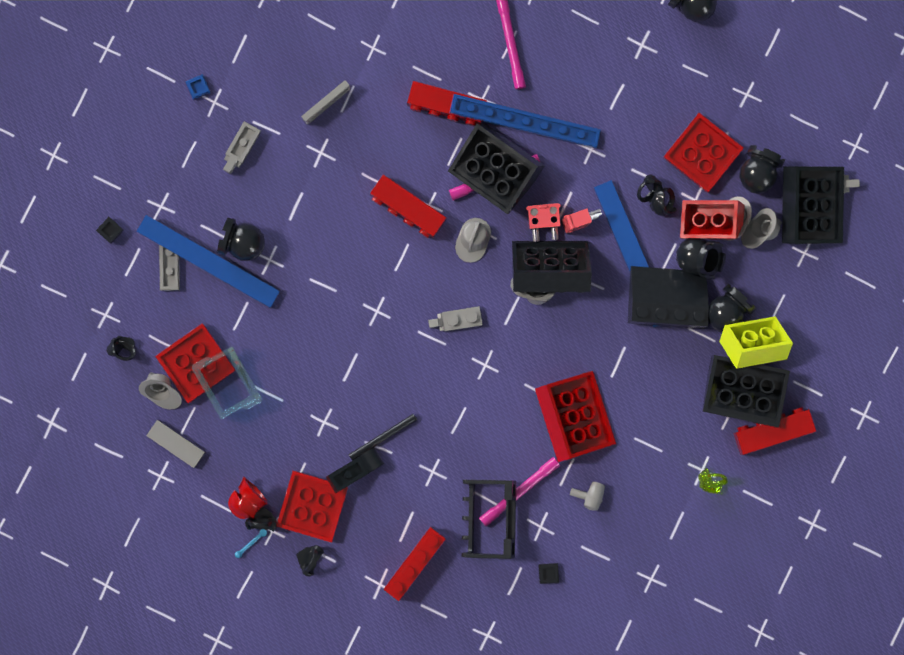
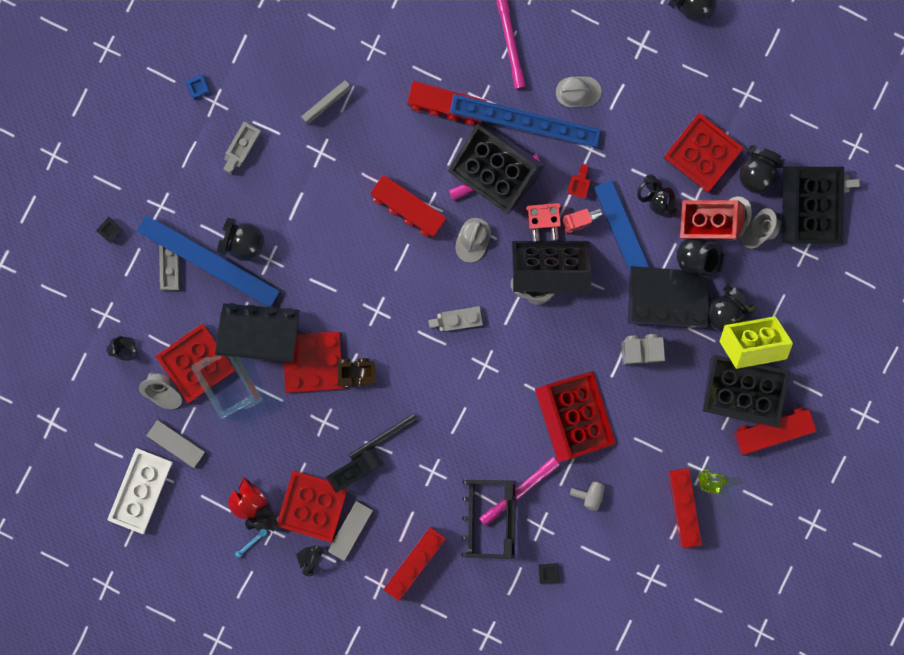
(140, 491): none -> white plate
(257, 332): none -> black slope
(314, 363): none -> red plate
(350, 530): none -> light grey tile
(356, 373): none -> dark brown cylinder
(578, 91): none -> light grey piece
(579, 185): none -> red plate
(642, 350): none -> light grey brick
(684, 508): none -> red brick

